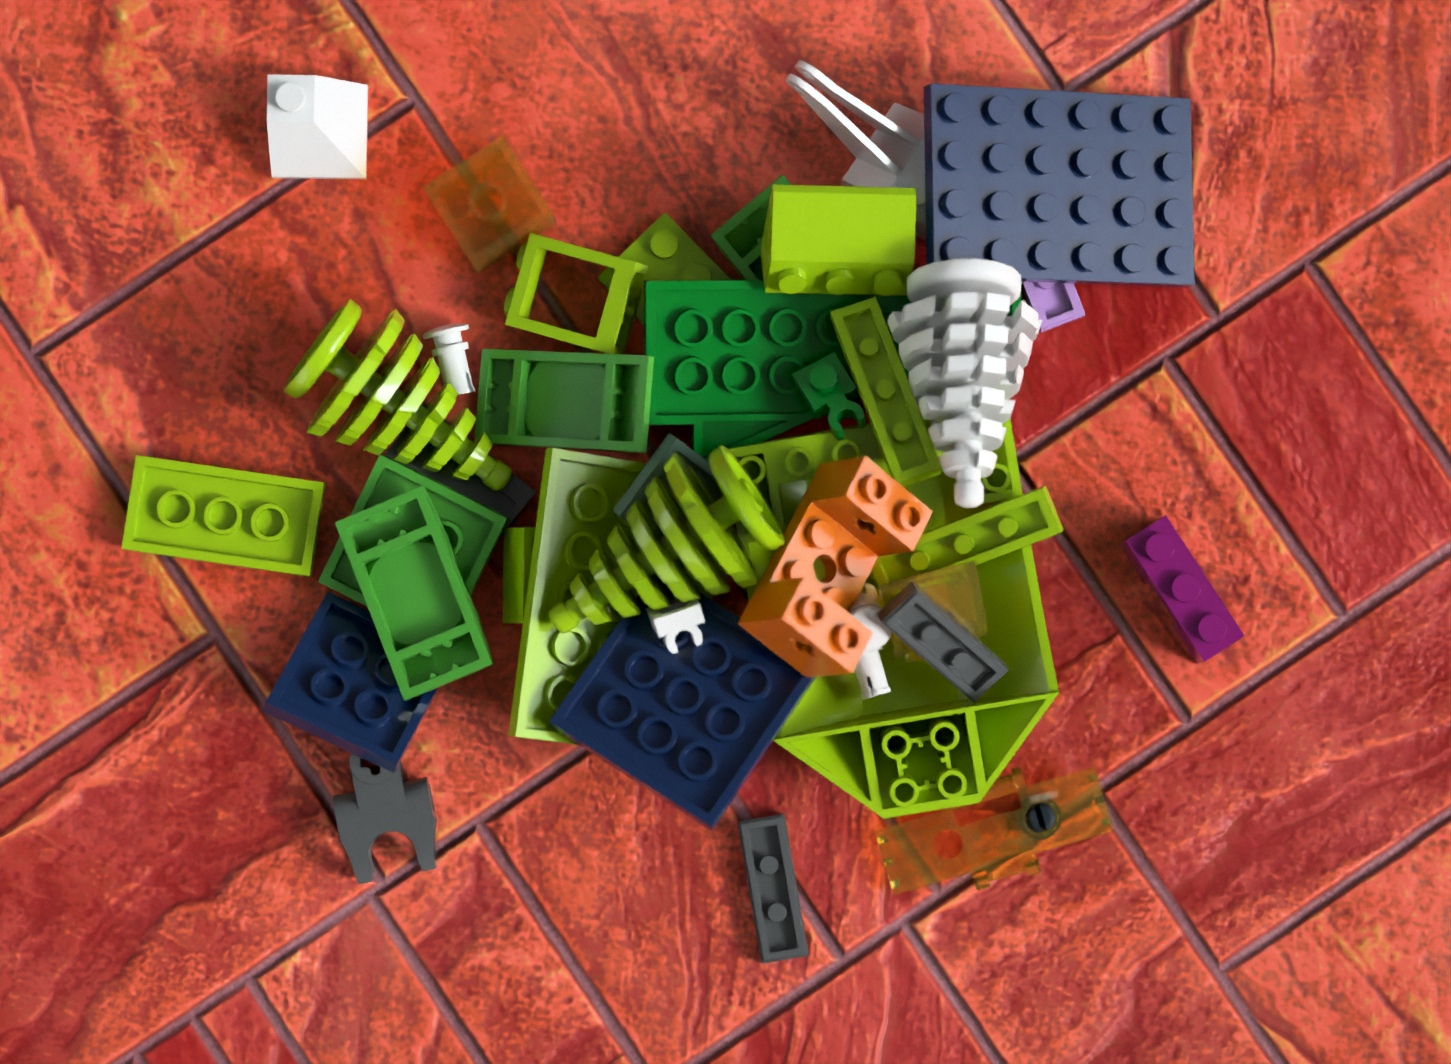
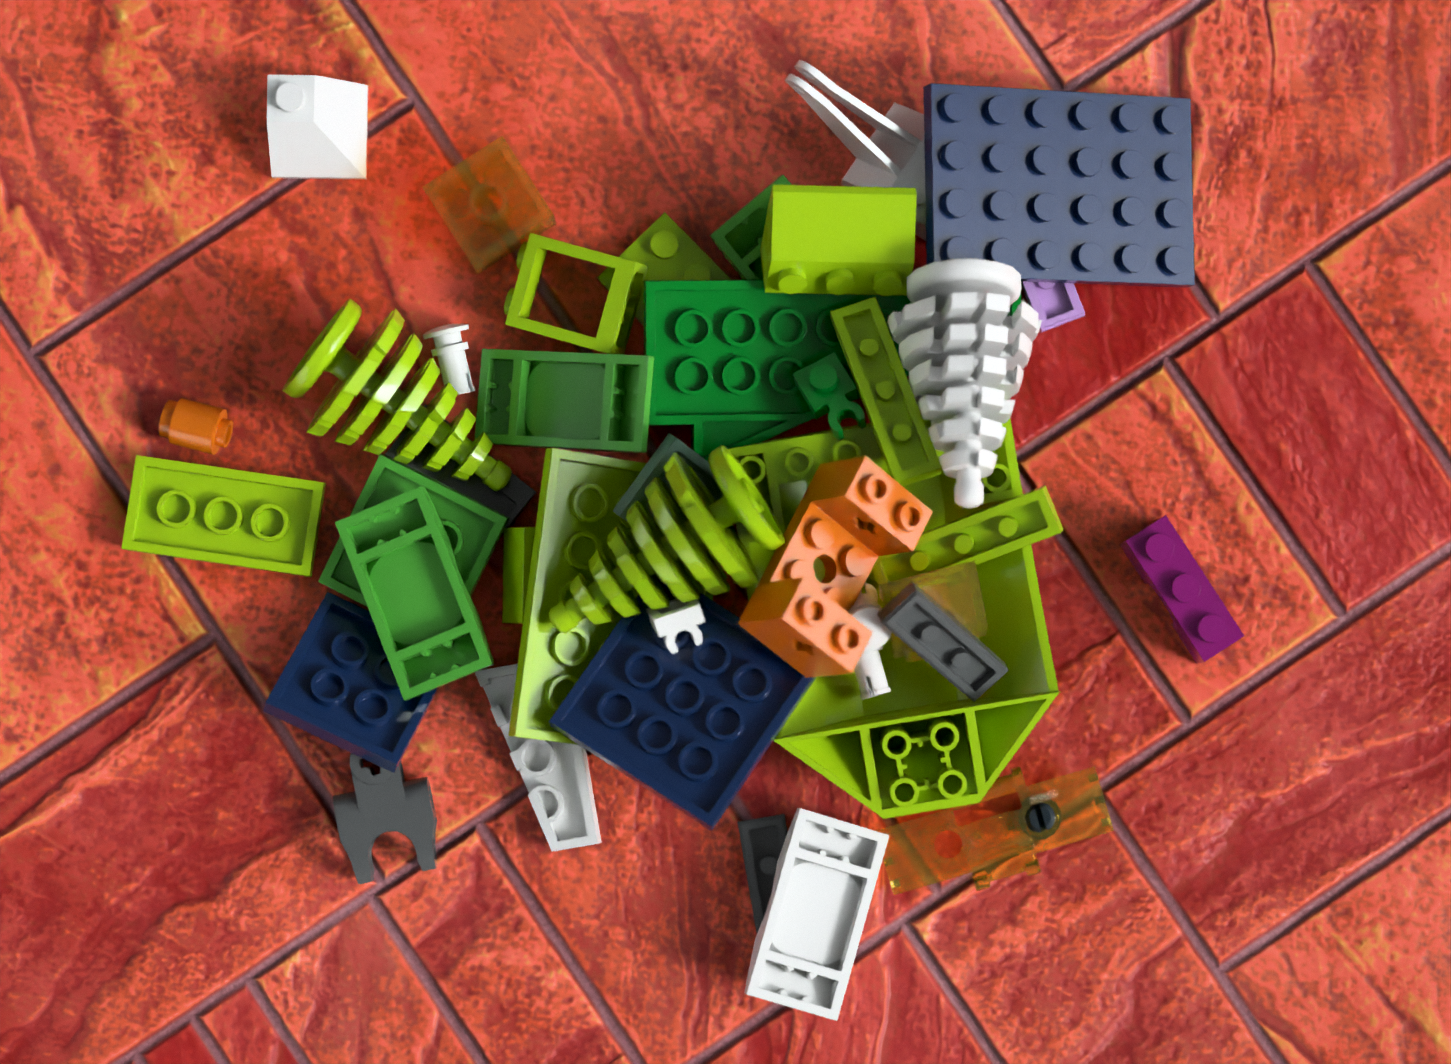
(195, 425): none -> orange brick
(552, 771): none -> white wing
(815, 914): none -> white slope

